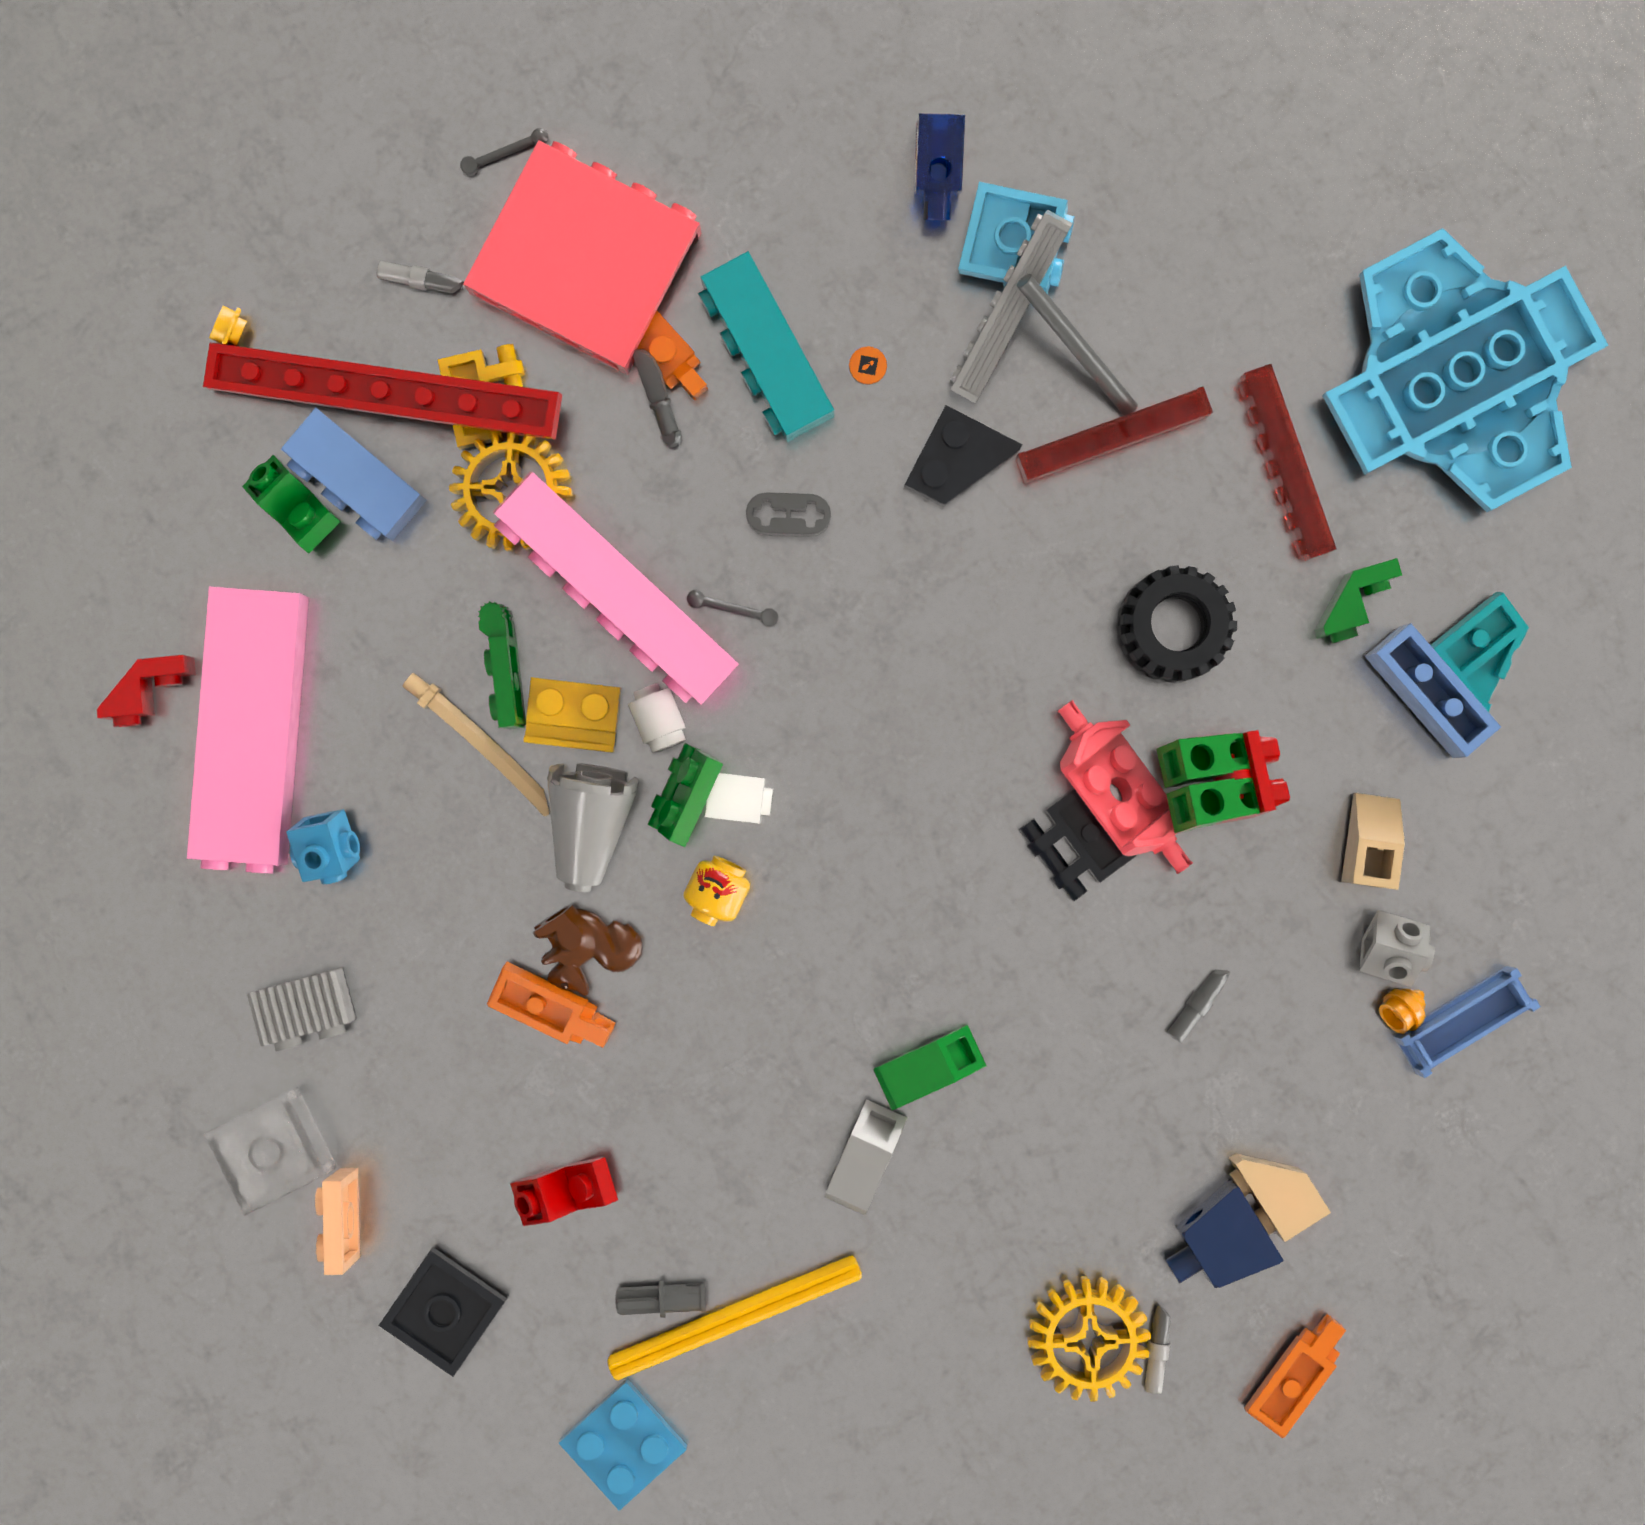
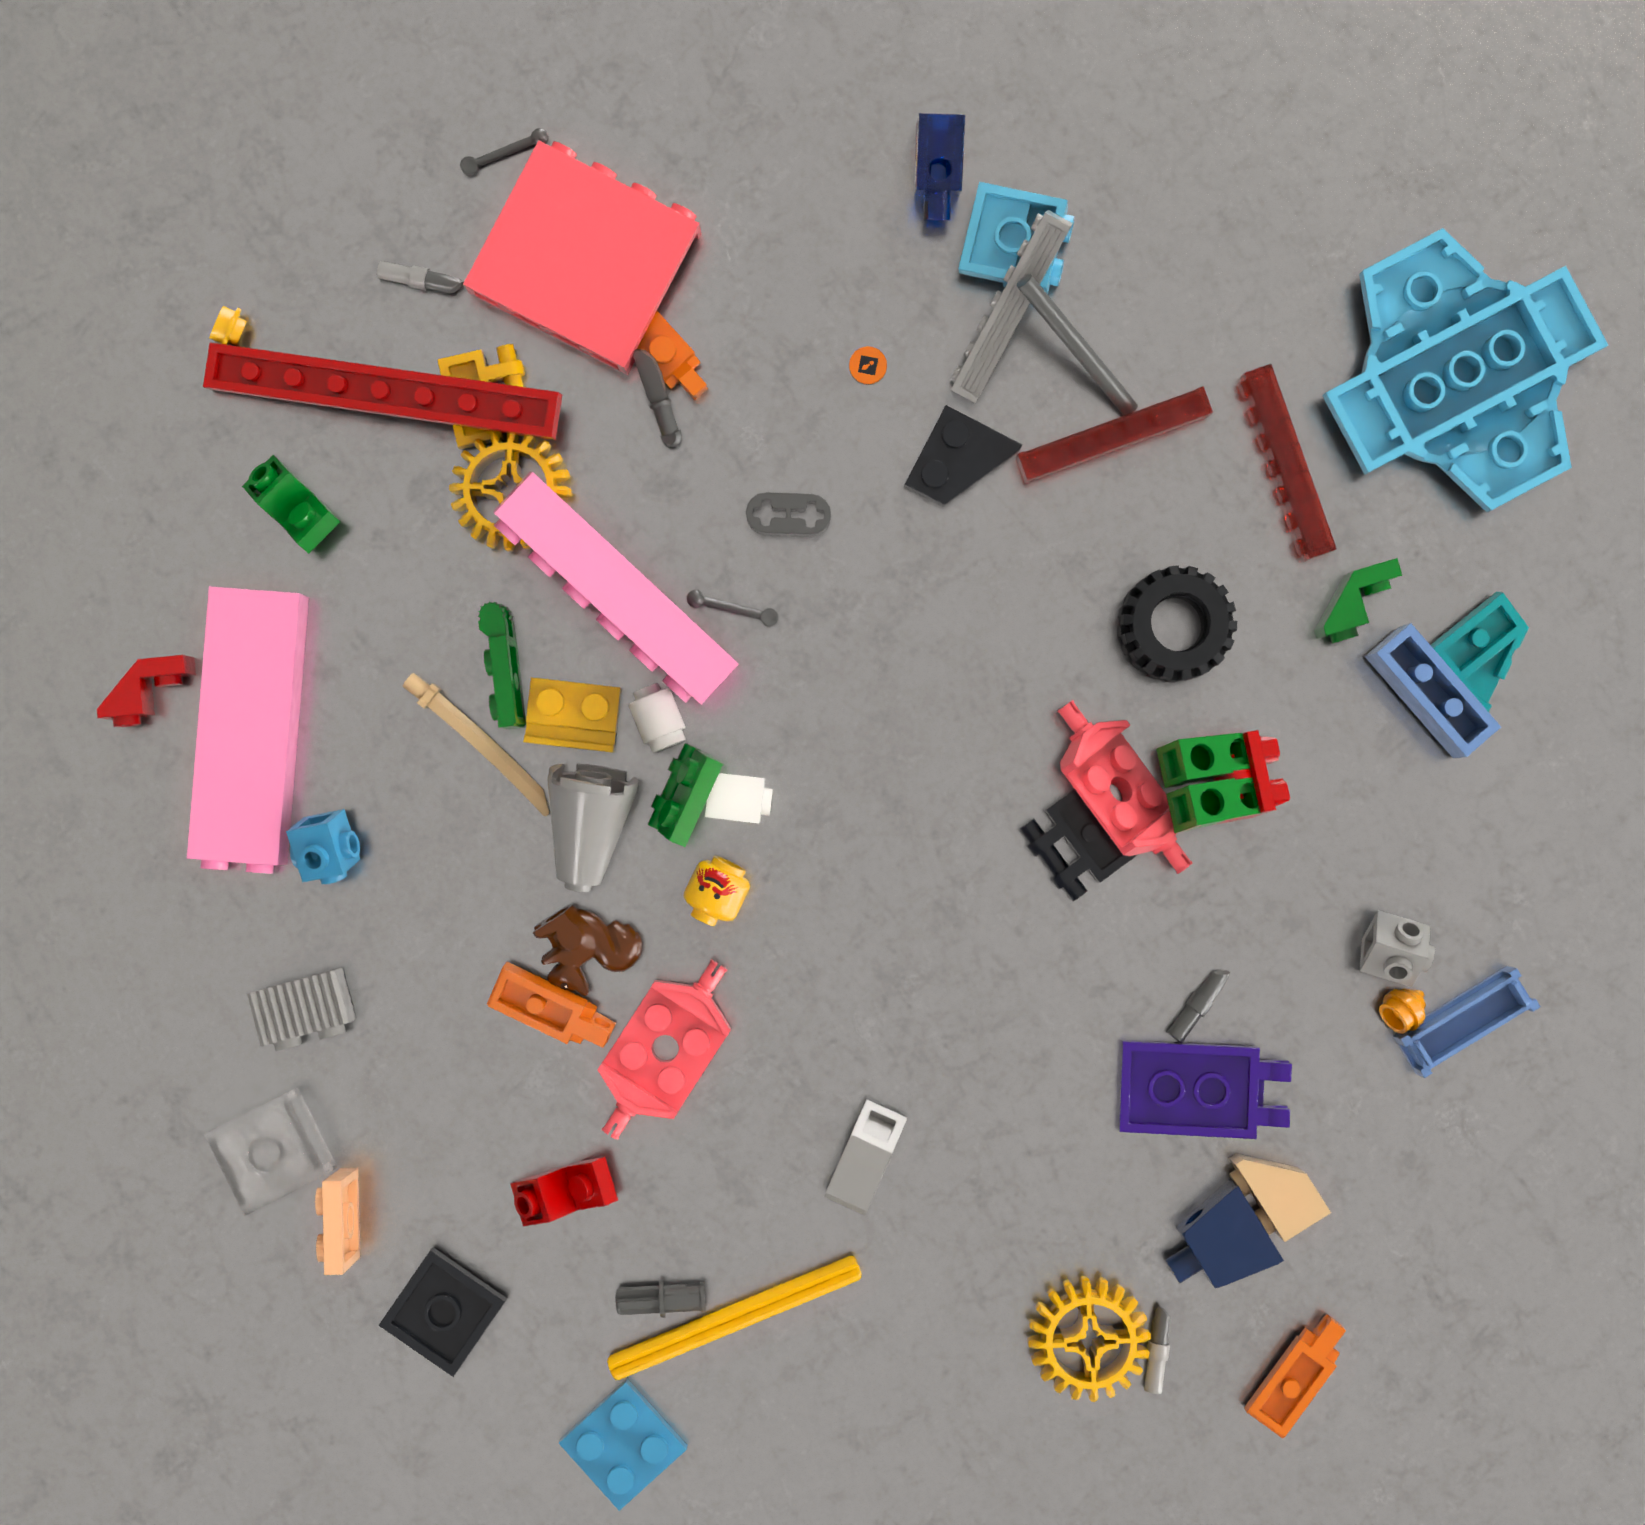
(352, 476): medium blue brick -> none
(658, 1086): none -> coral plate
(766, 346): teal brick -> none
(929, 1067): green slope -> none
(1198, 1089): none -> dark purple tile
(1374, 842): tan slope -> none

